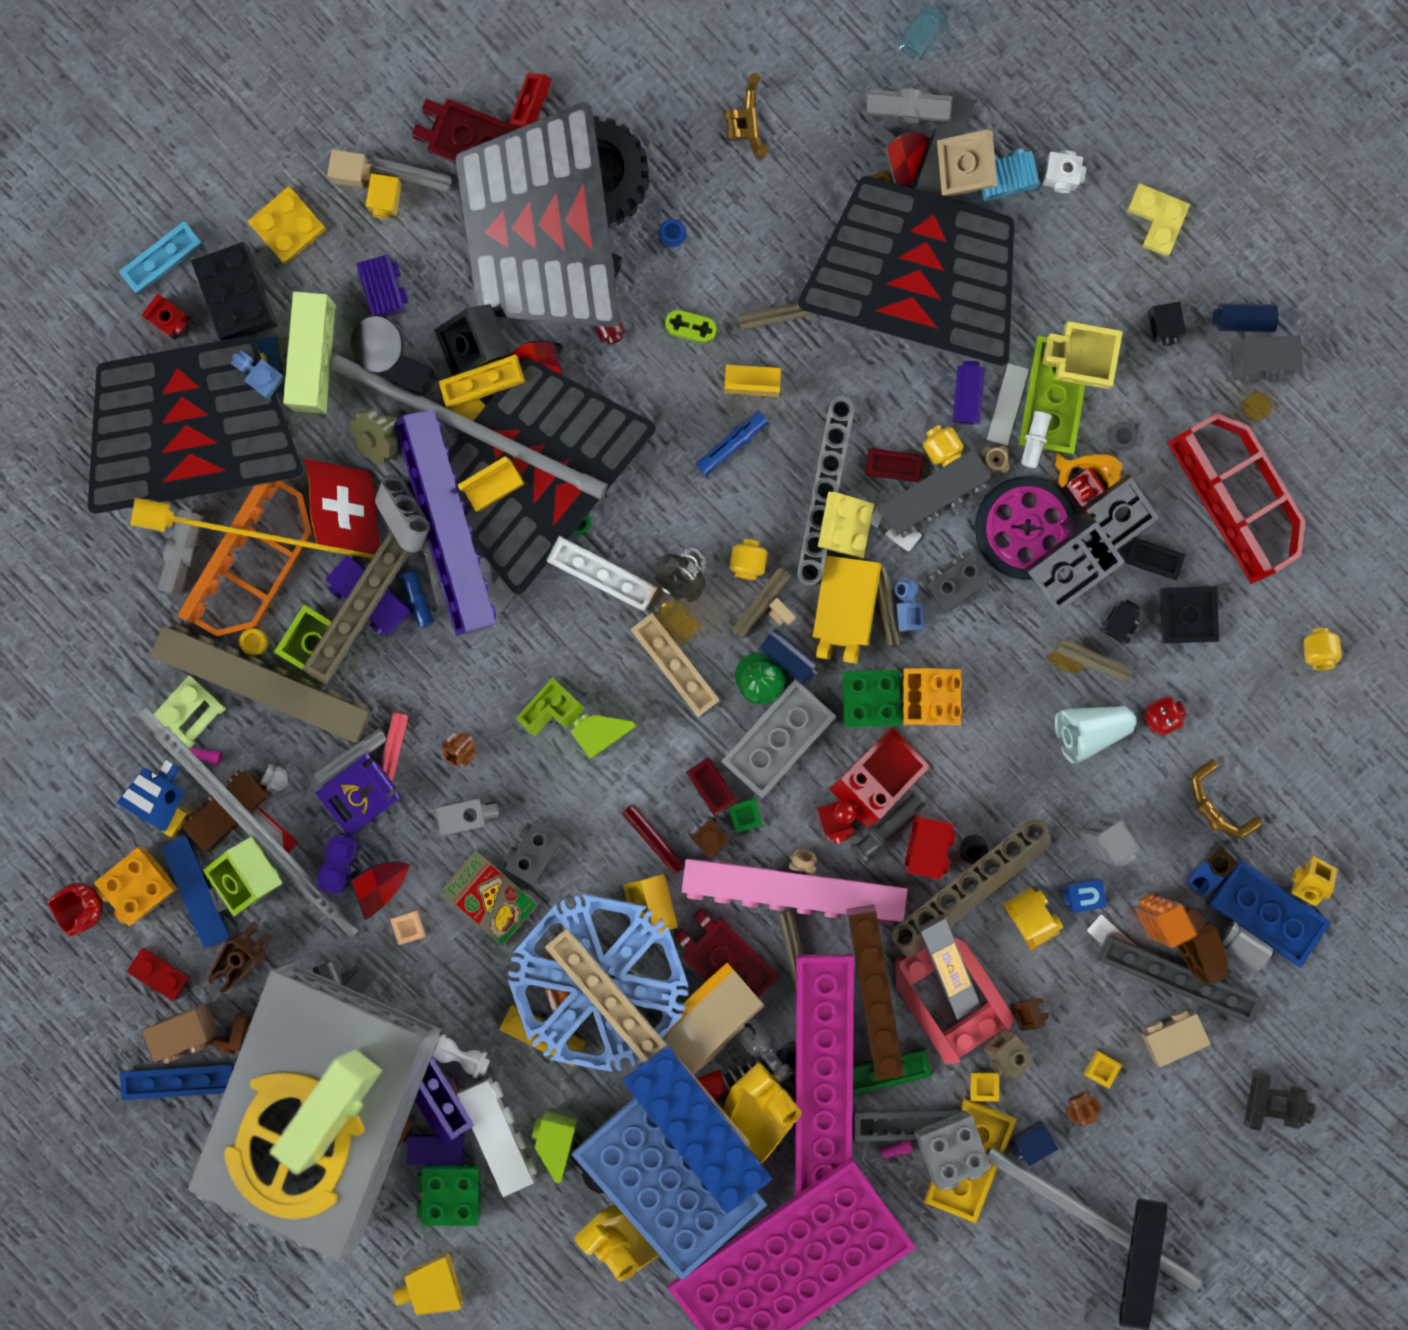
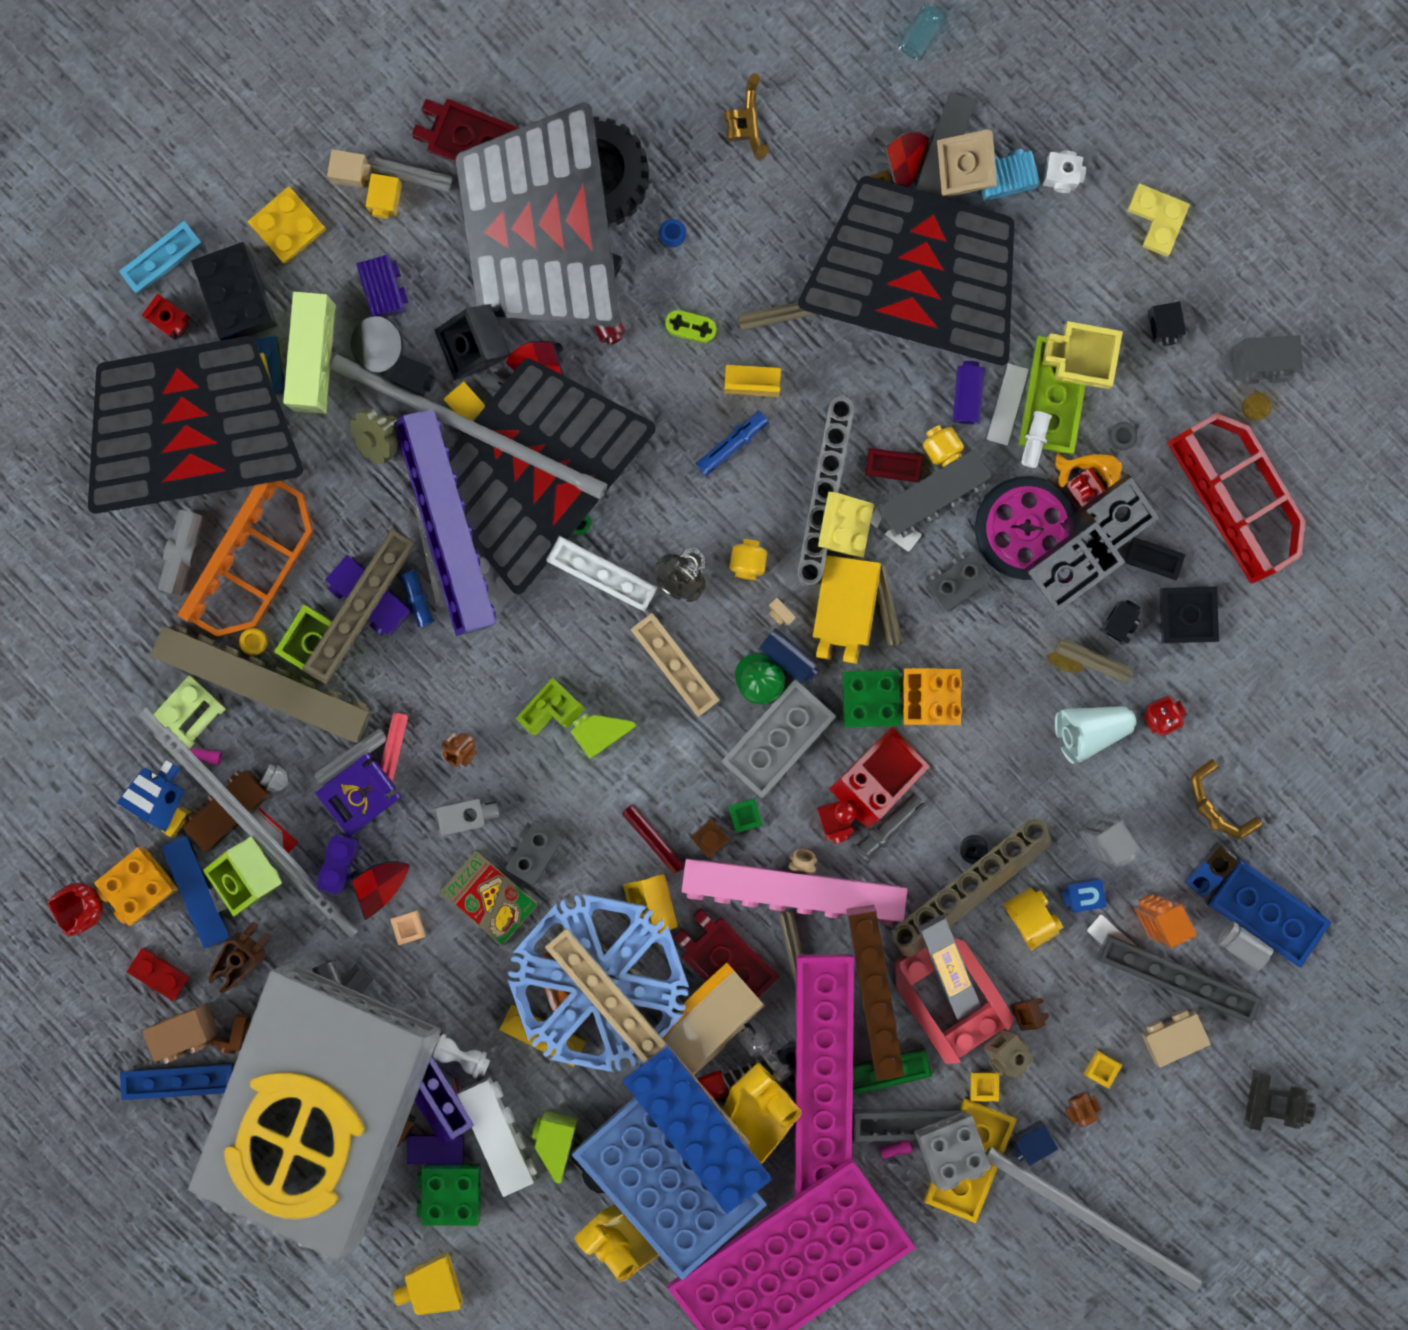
(261, 377): medium blue plate -> none
(326, 1111): yellowish green brick -> none
(339, 512): red flag -> none
(402, 513): light grey beam -> none
(482, 381): yellow tile -> none
(492, 483): yellow panel -> none
(530, 99): red plate -> none
(678, 620): clear yellow brick -> none
(711, 787): dark red tile -> none
(761, 602): dark tan axle -> none
(909, 105): light grey piece -> none
(910, 613): medium blue plate -> none
(929, 847): red brick -> none
(1001, 453): tan plate -> none
(1143, 1264): black beam -> none
(1204, 952): reddish brown hinge -> none
(1246, 317): dark blue brick -> none
(1314, 881): yellow brick -> none
(1322, 649): yellow head -> none

